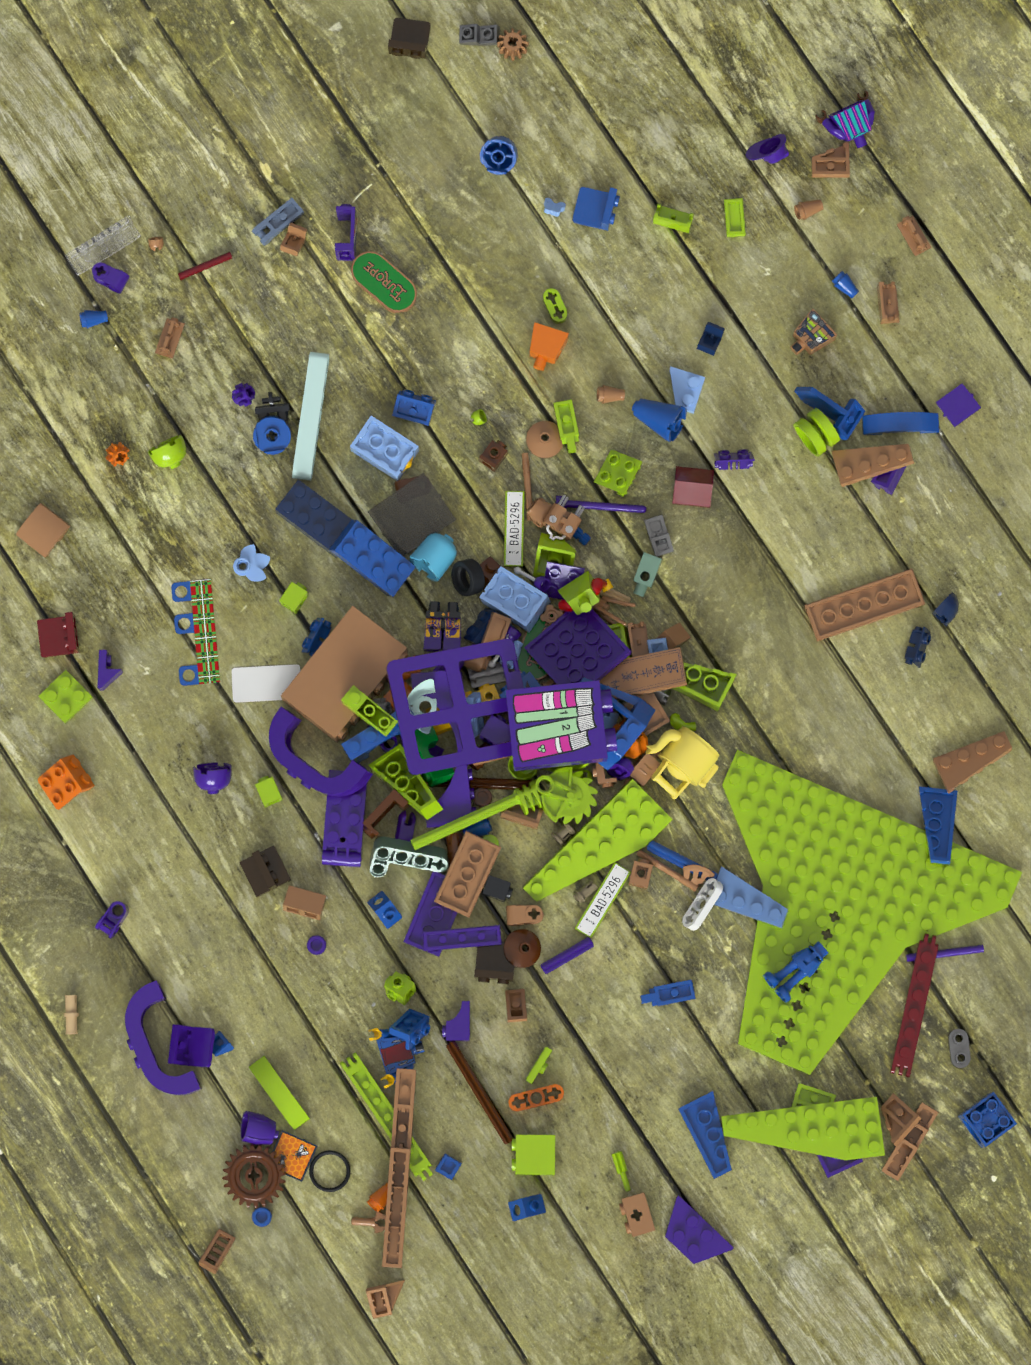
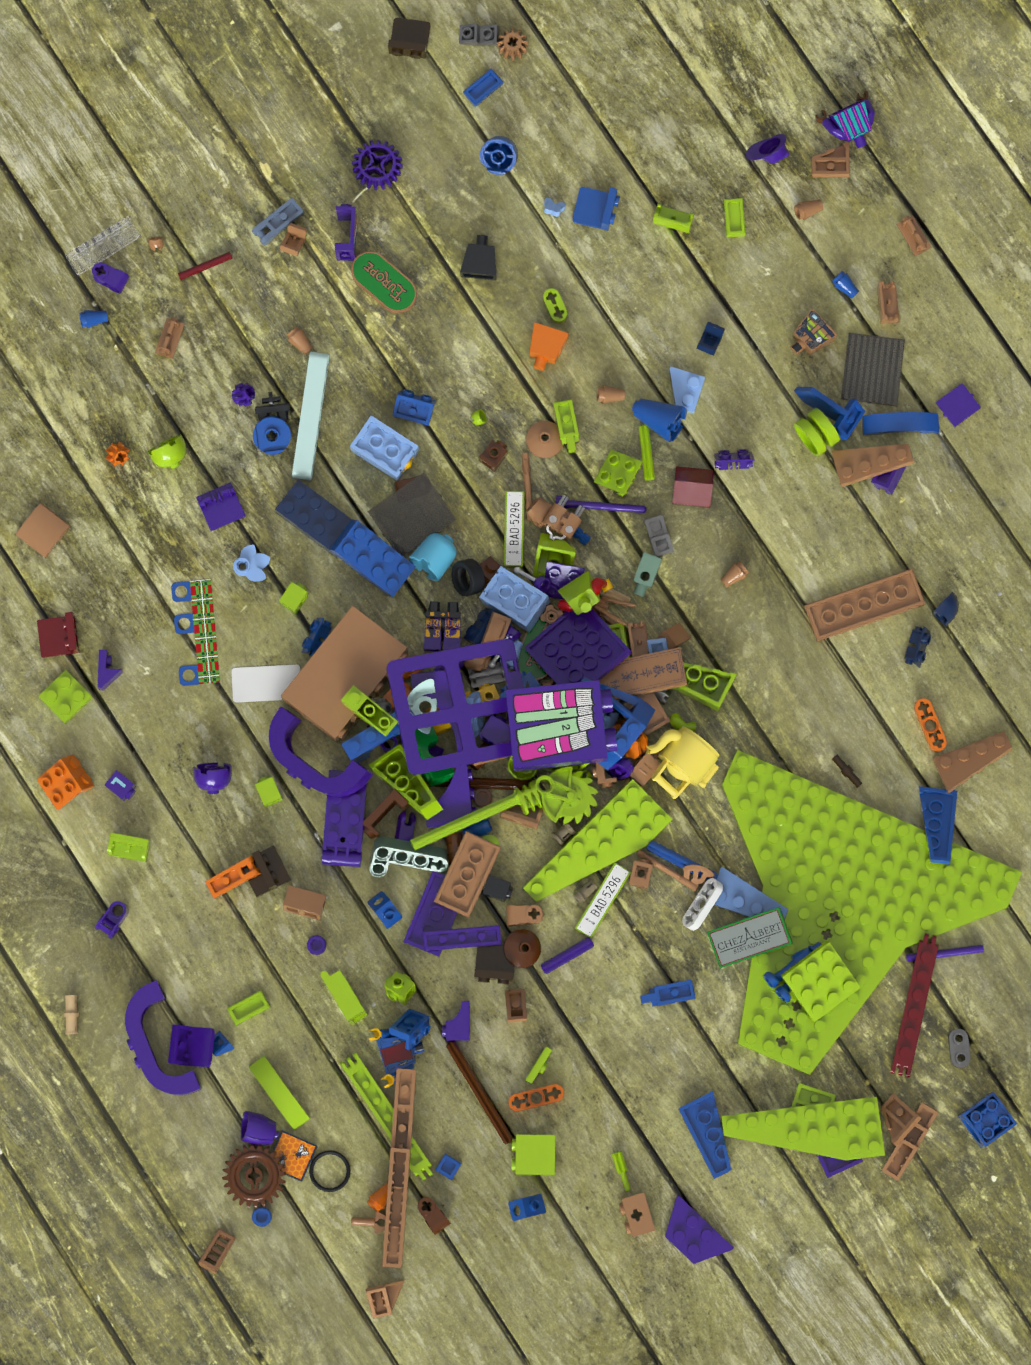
(121, 786): none -> dark purple brick
(128, 847): none -> lime hinge
(220, 506): none -> dark purple hinge
(232, 877): none -> orange plate
(248, 1007): none -> lime tile
(299, 340): none -> medium nougat cone
(344, 996): none -> lime hinge
(370, 151): none -> dark purple gear
(435, 1217): none -> reddish brown piece
(479, 260): none -> black torso
(483, 87): none -> blue tile
(646, 451): none -> lime axle
(734, 574): none -> medium nougat cone
(750, 937): none -> light grey tile
(820, 981): none -> lime plate
(847, 771): none -> dark brown bar
(872, 369): none -> clear smoke piece
(919, 713): none -> orange beam

